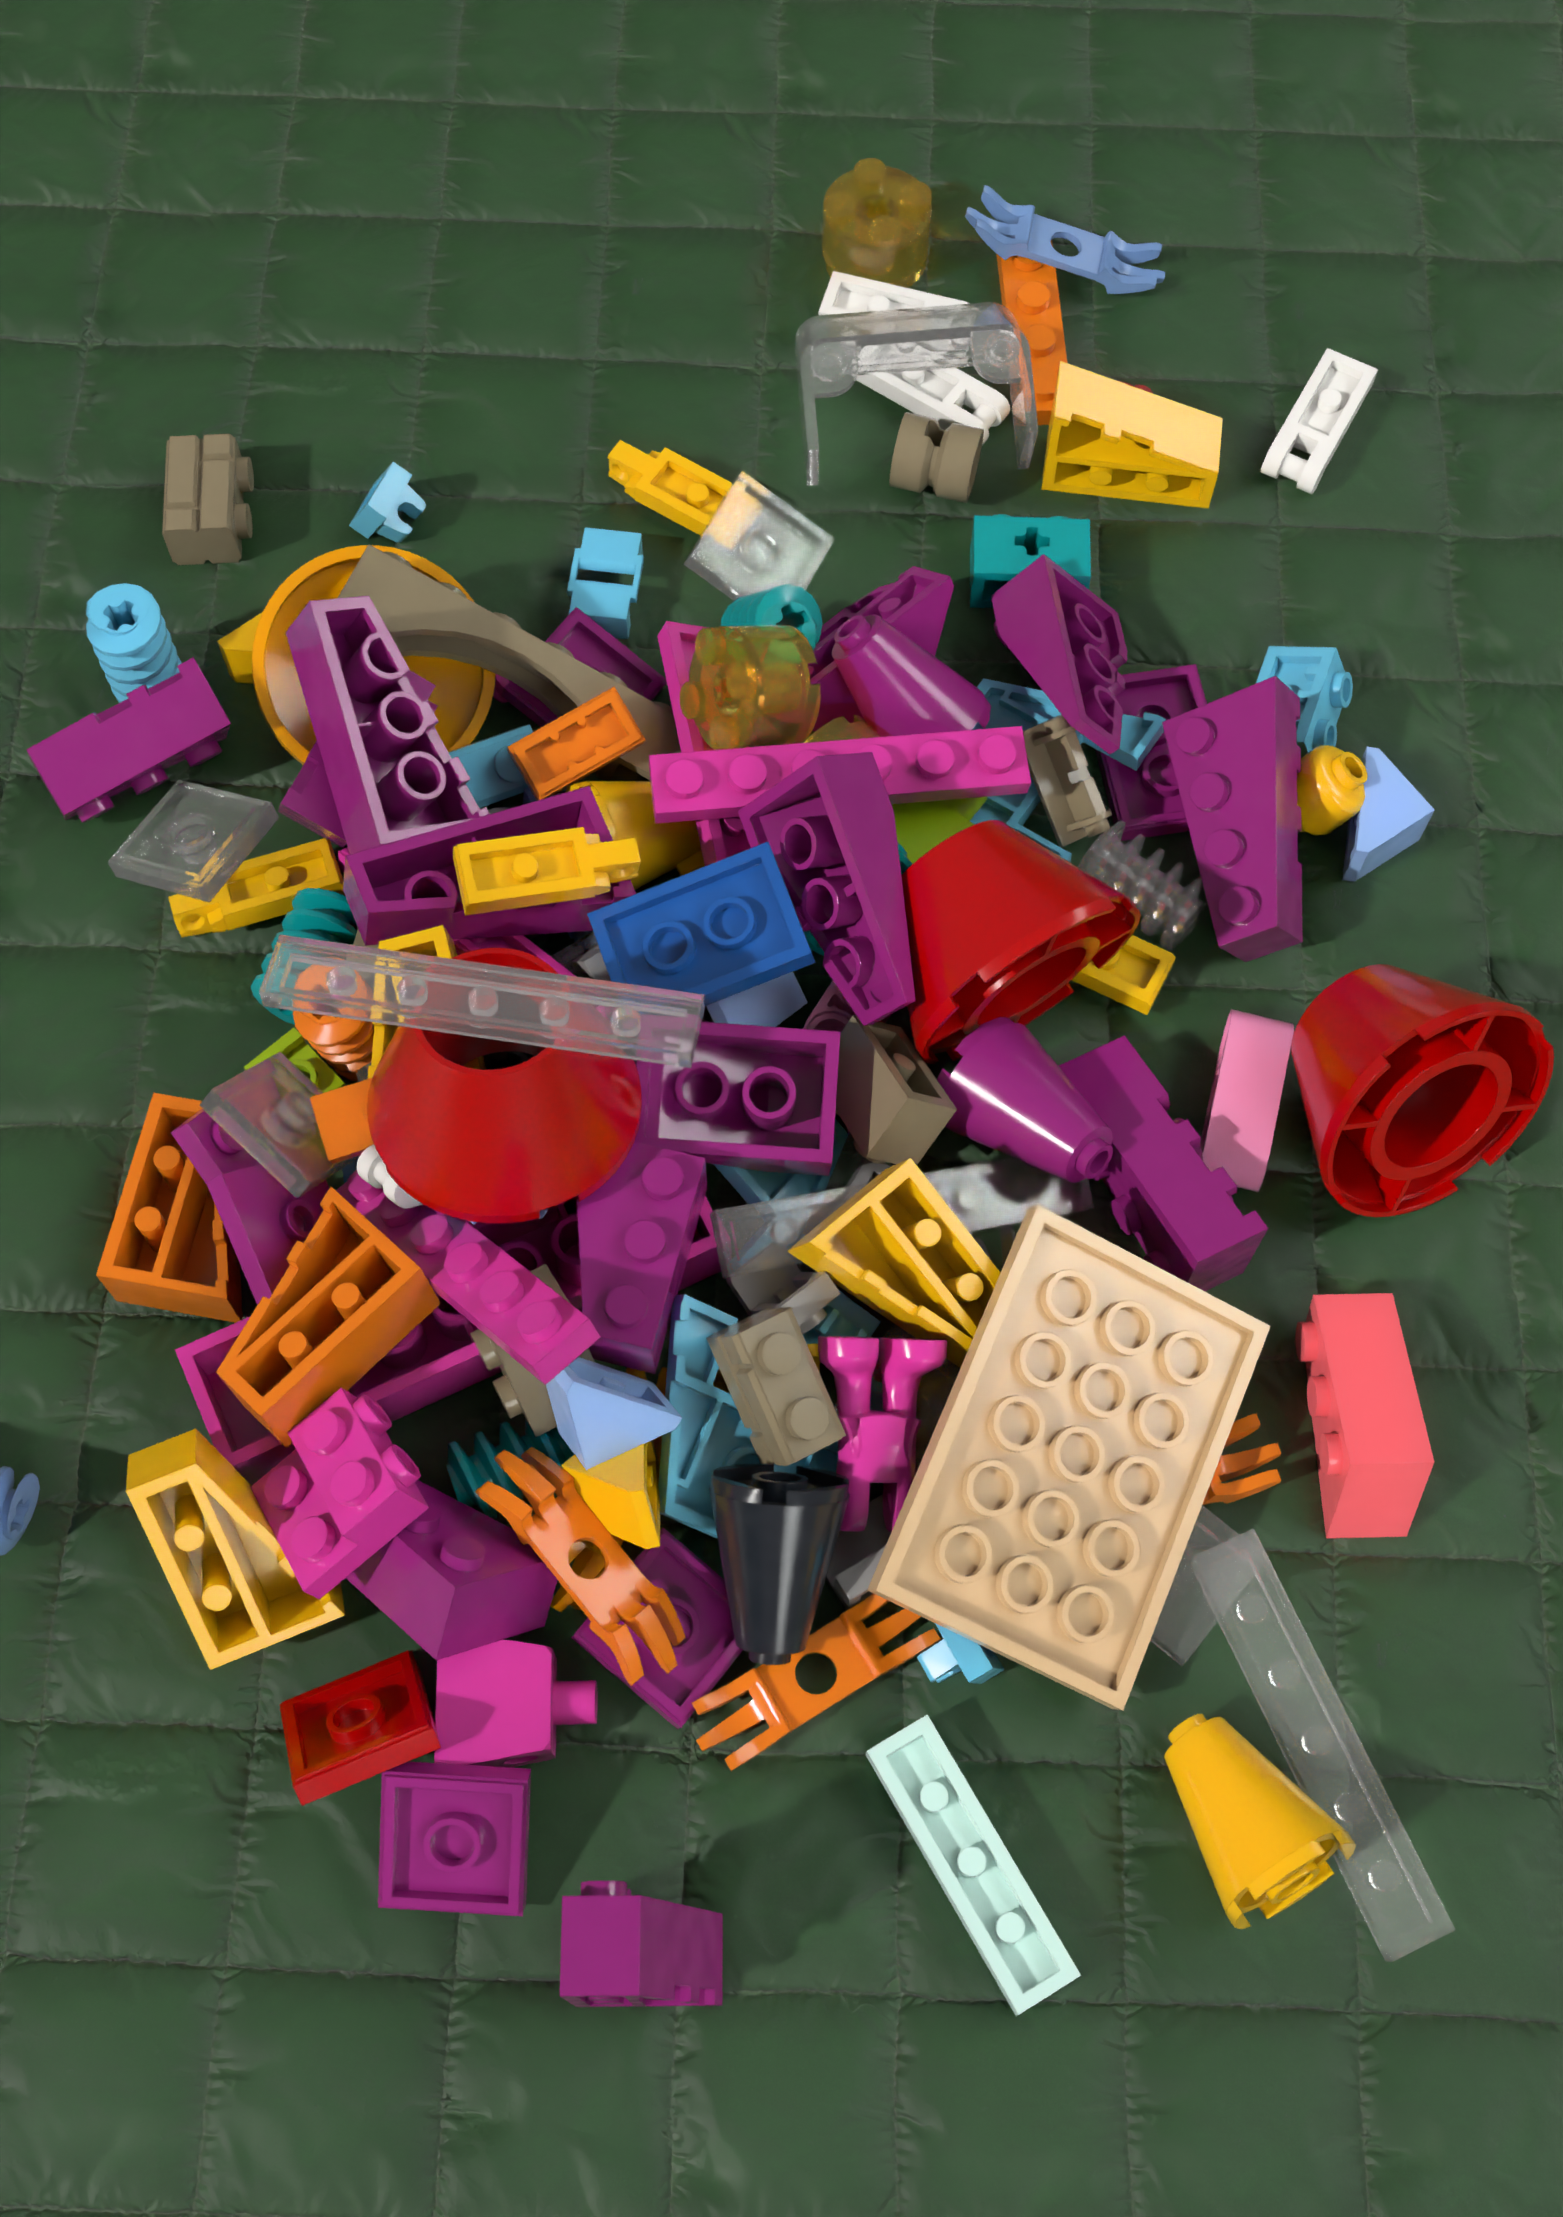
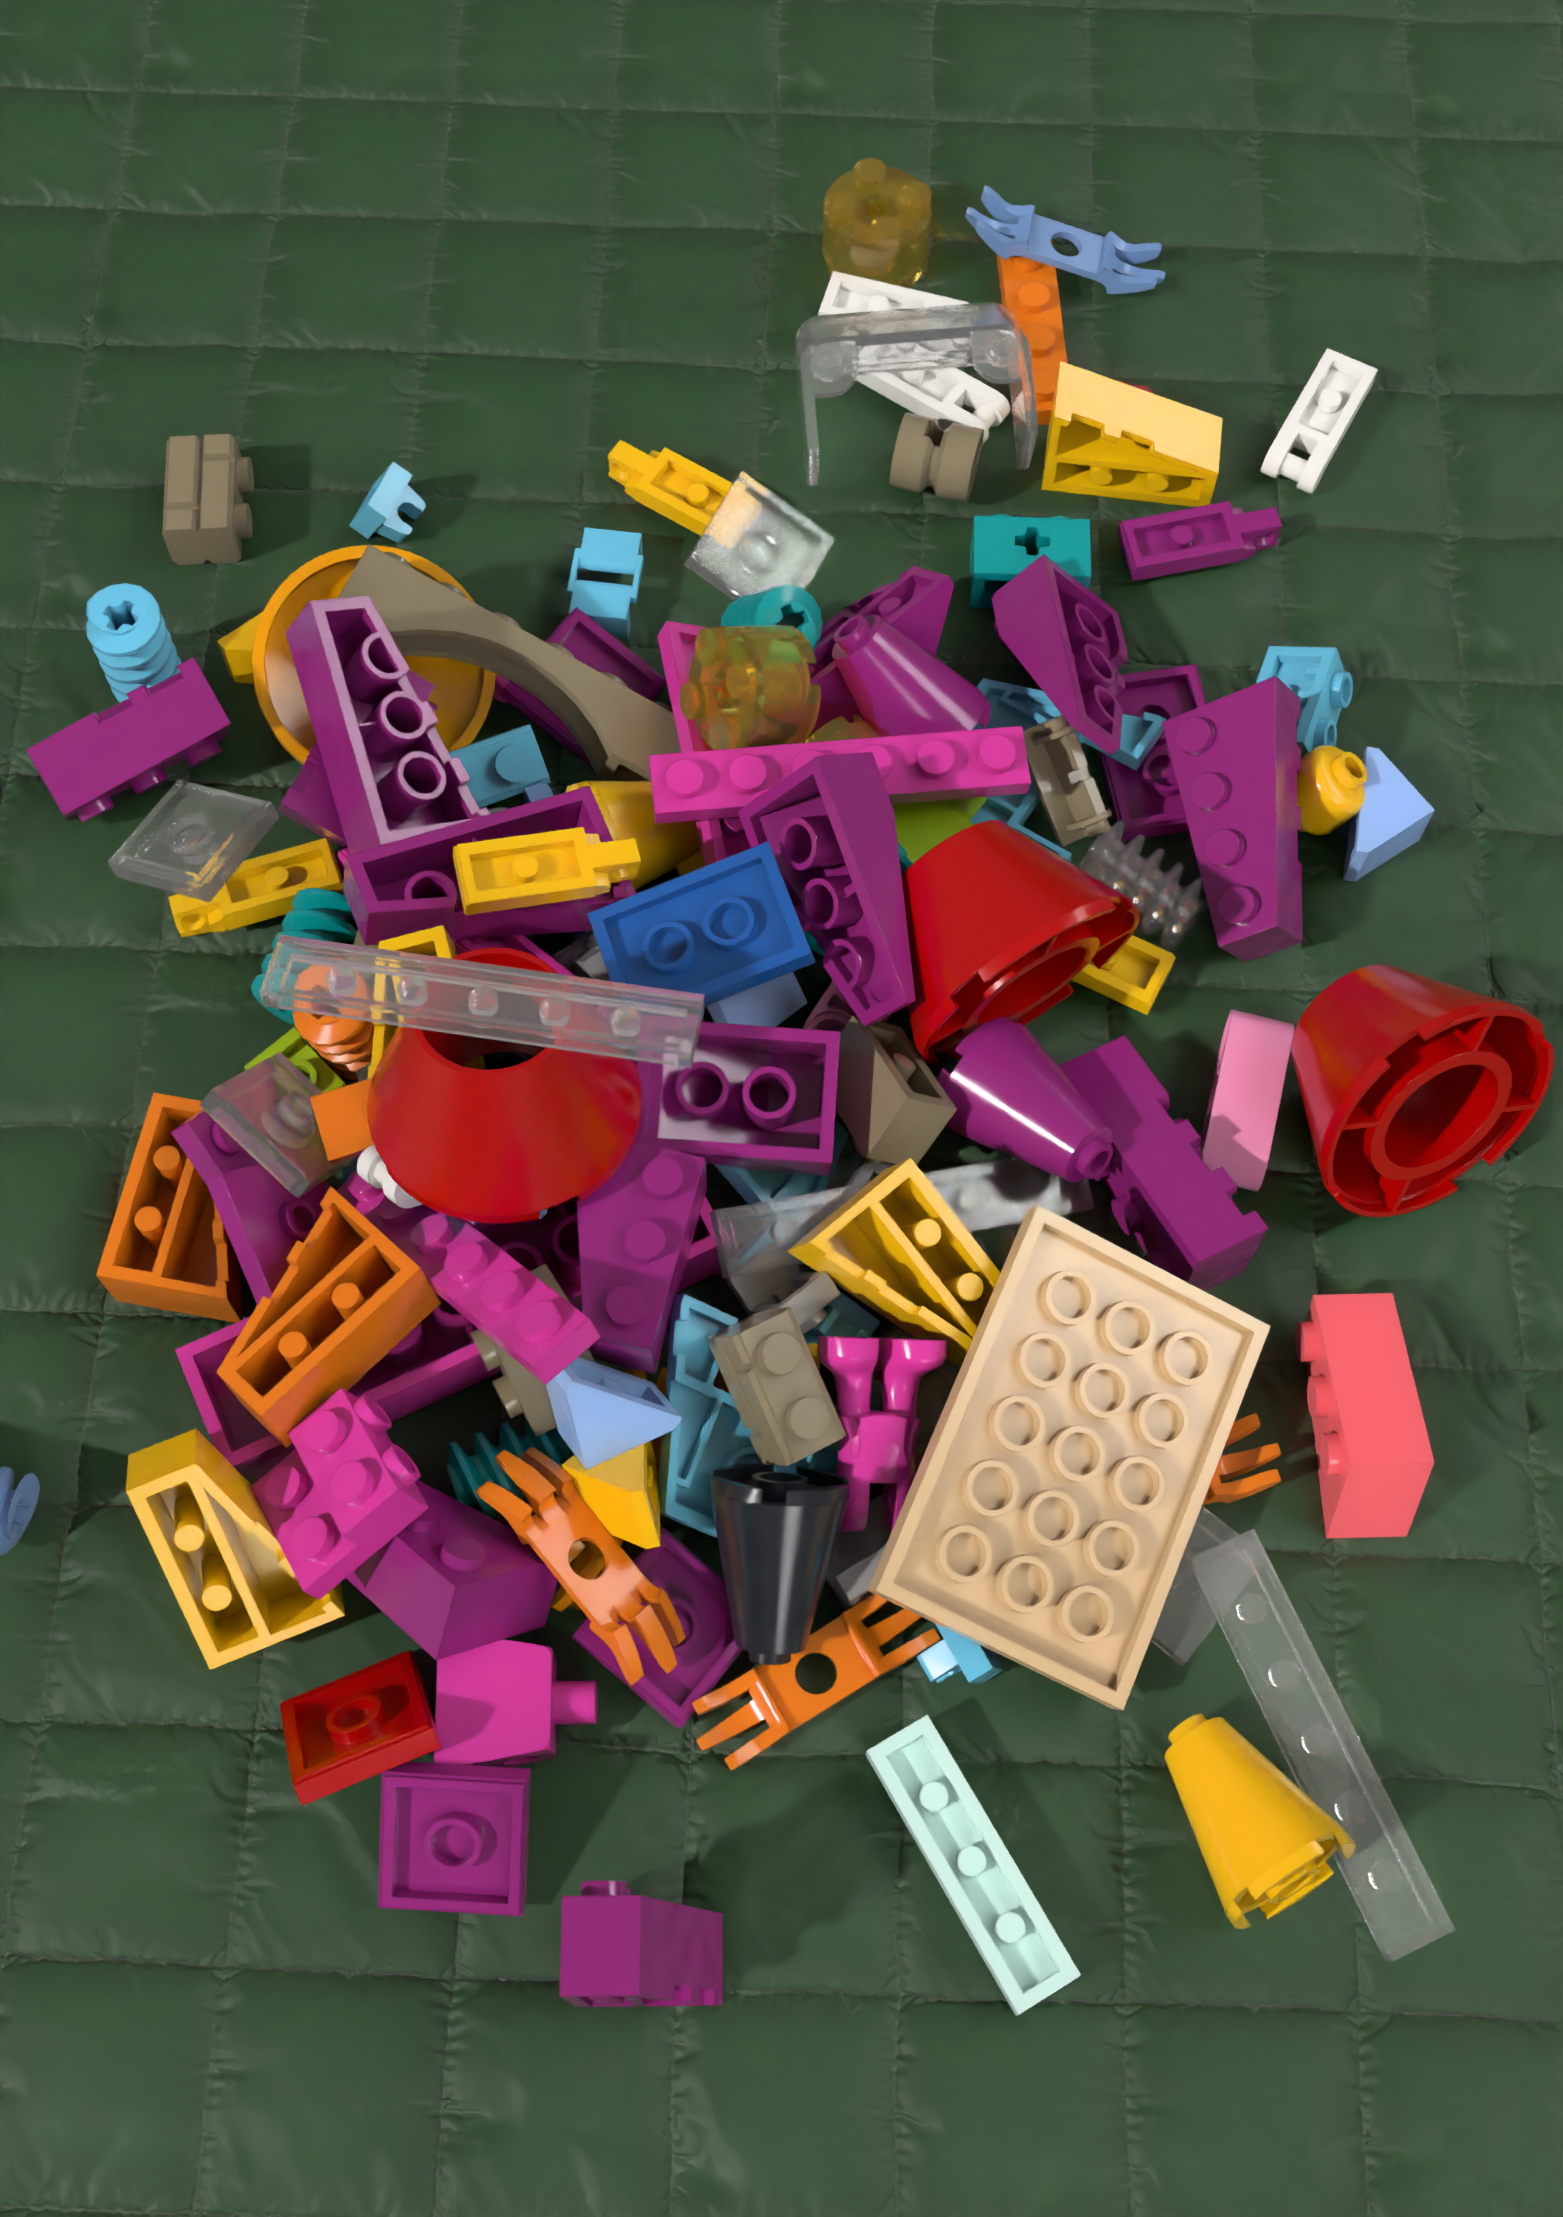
(576, 744): orange plate -> none
(1195, 539): none -> magenta hinge

